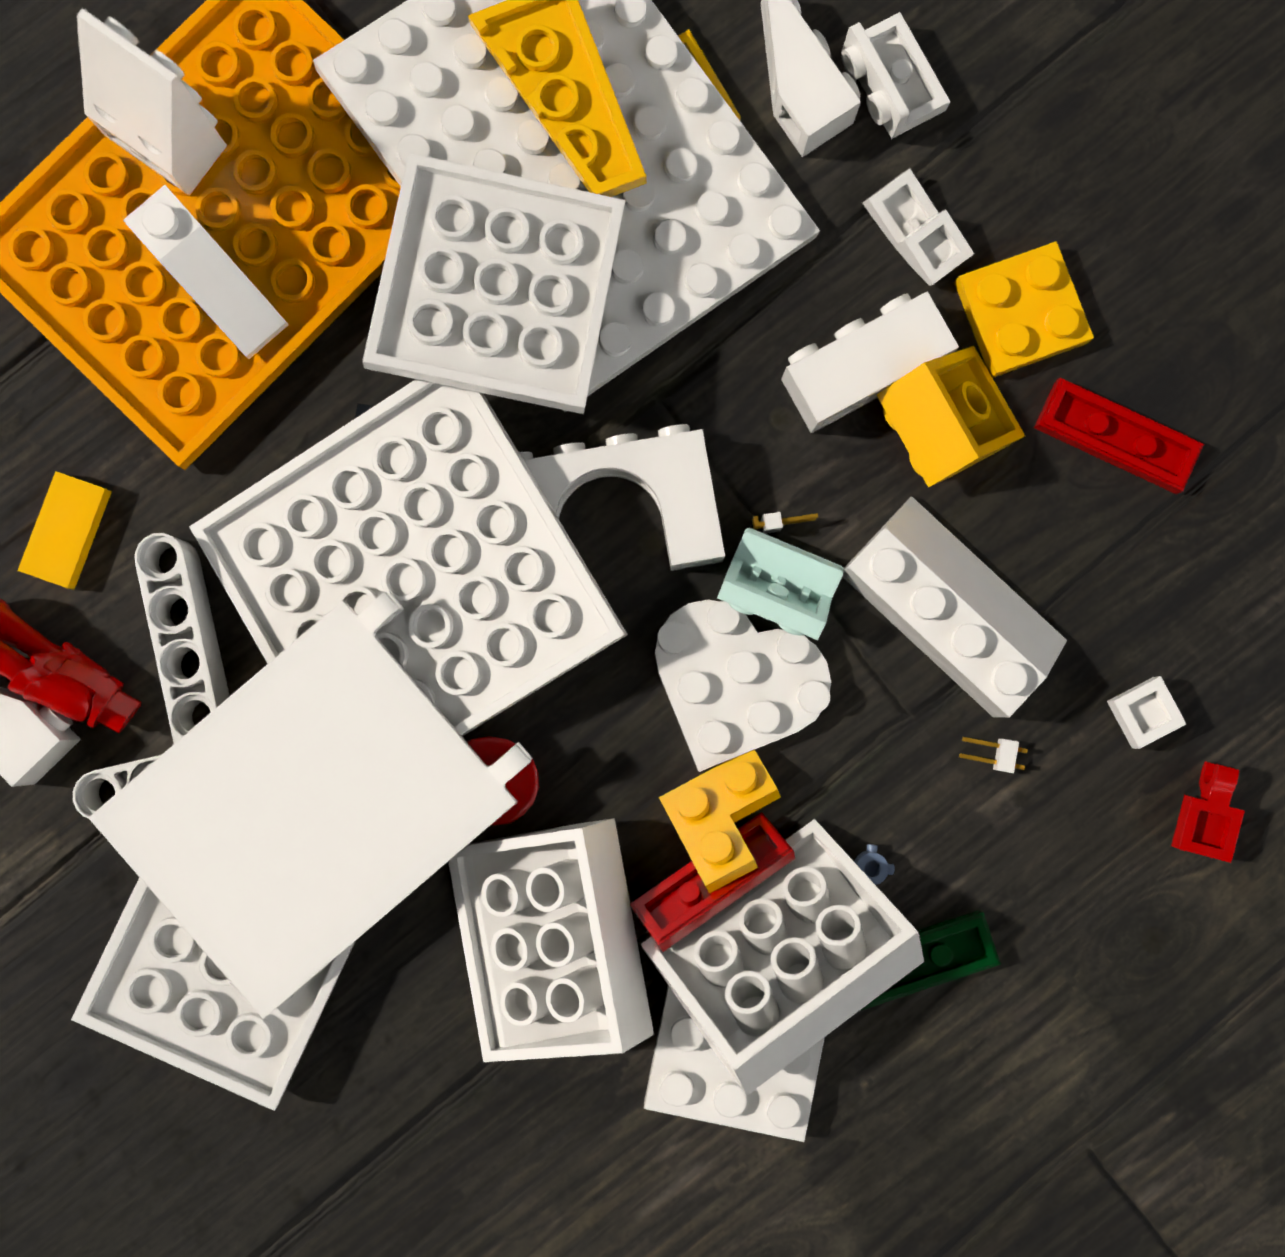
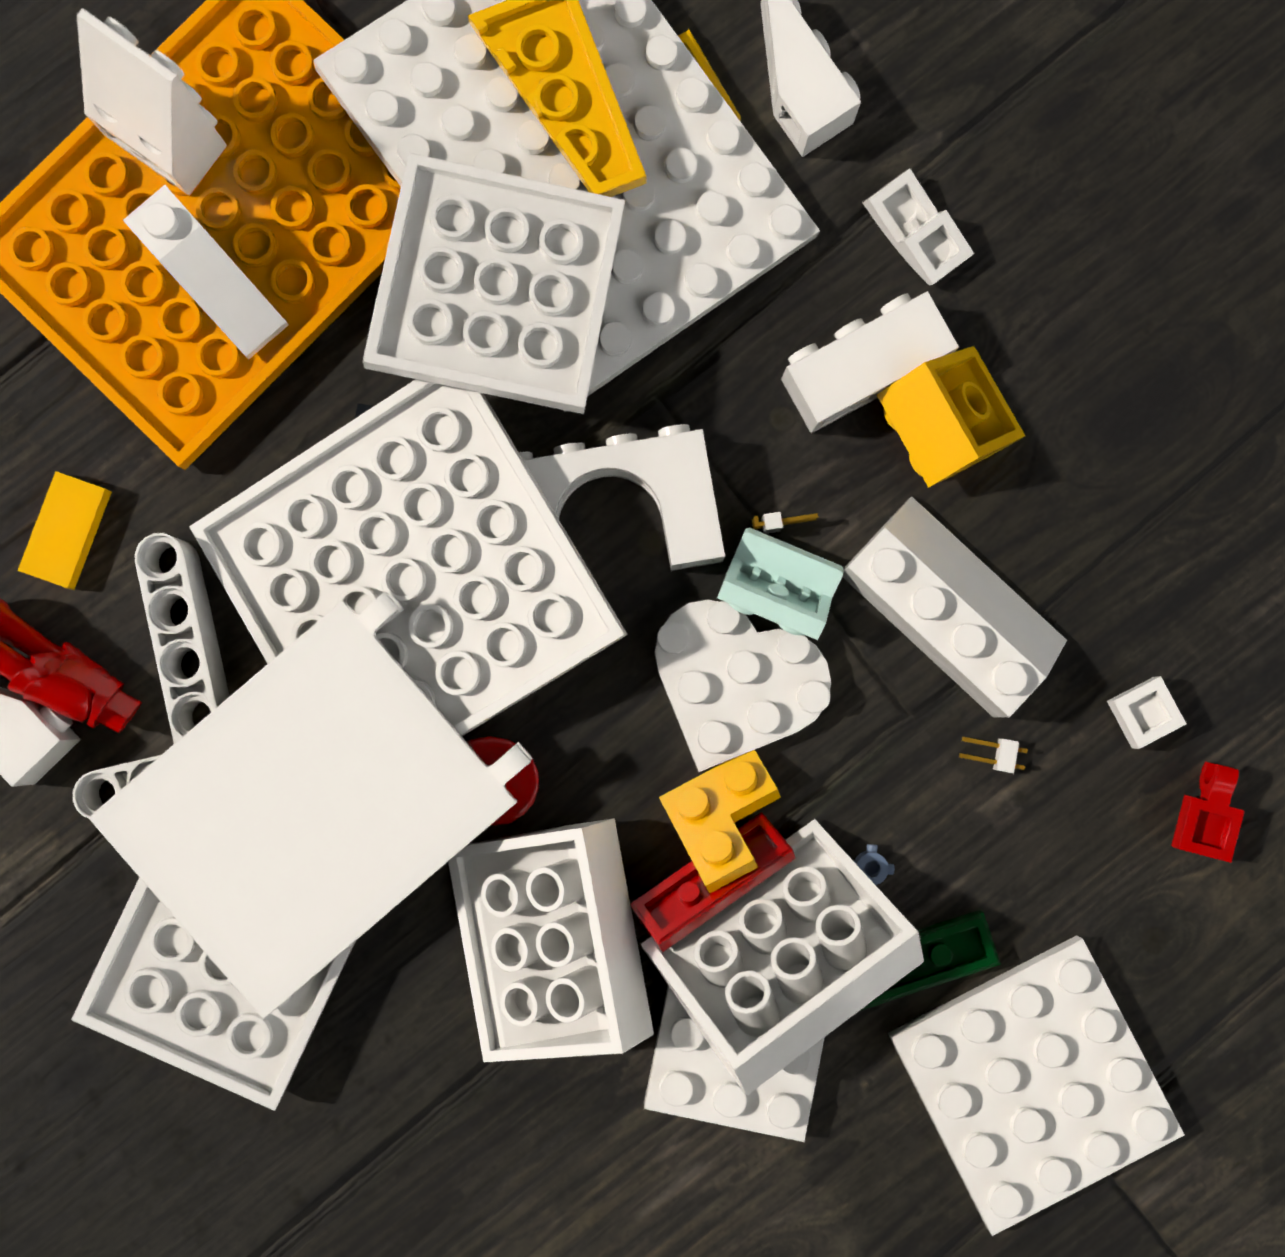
(894, 75): white bracket -> none
(1023, 309): yellow plate -> none
(1035, 1084): none -> white plate
(1119, 436): red tile -> none

